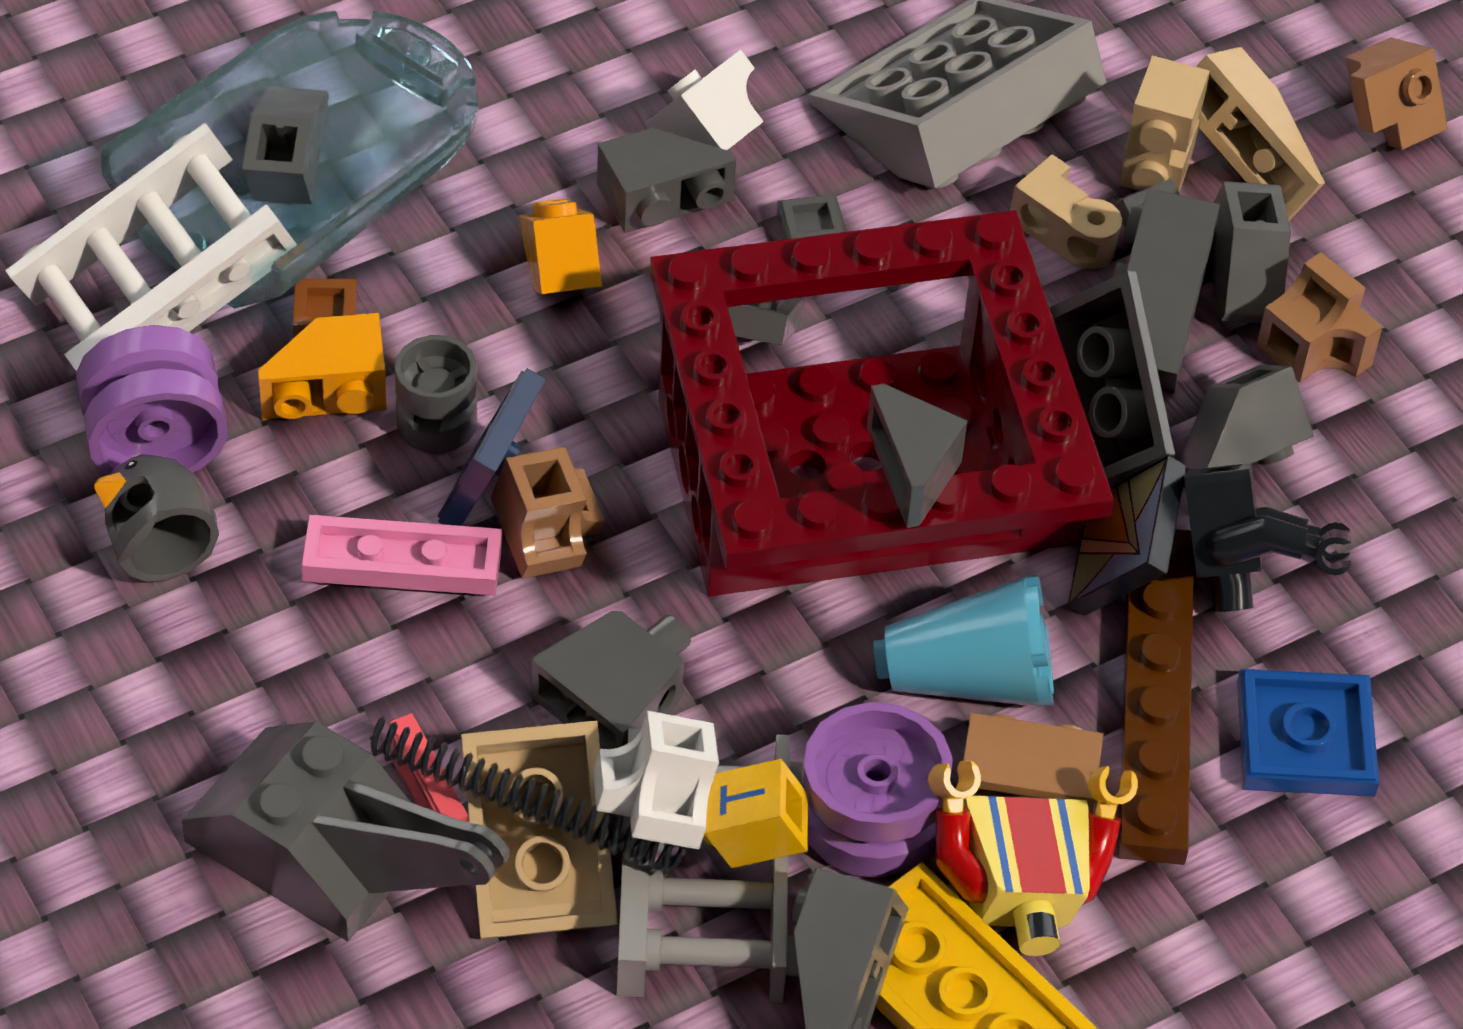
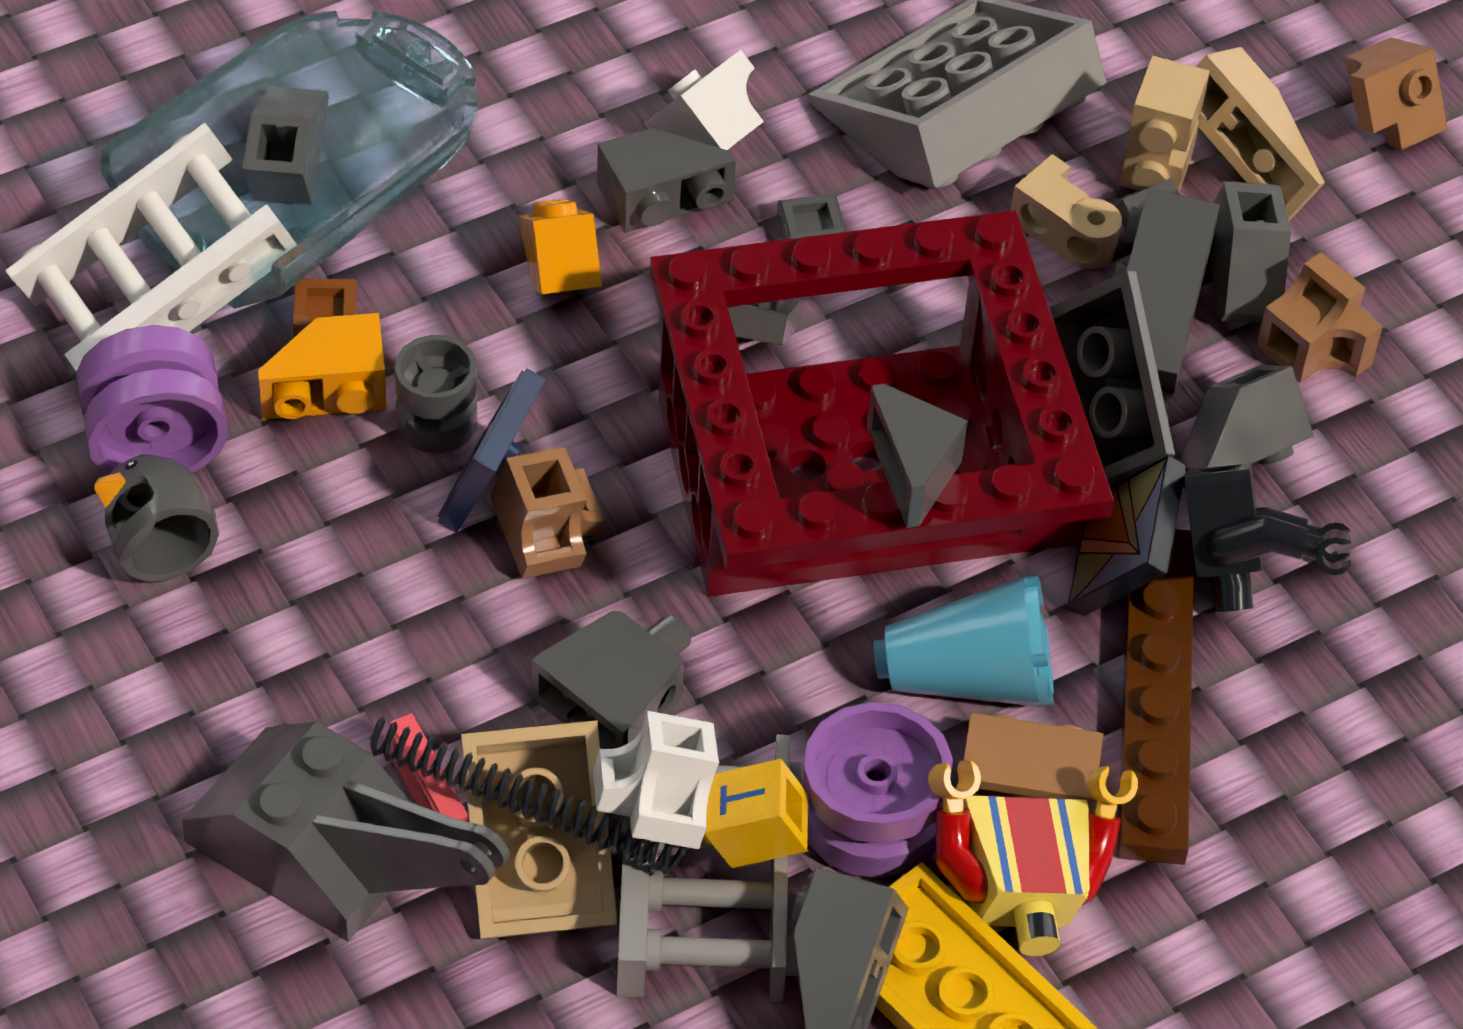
(402, 555): bright pink plate -> none
(1307, 732): blue tile -> none

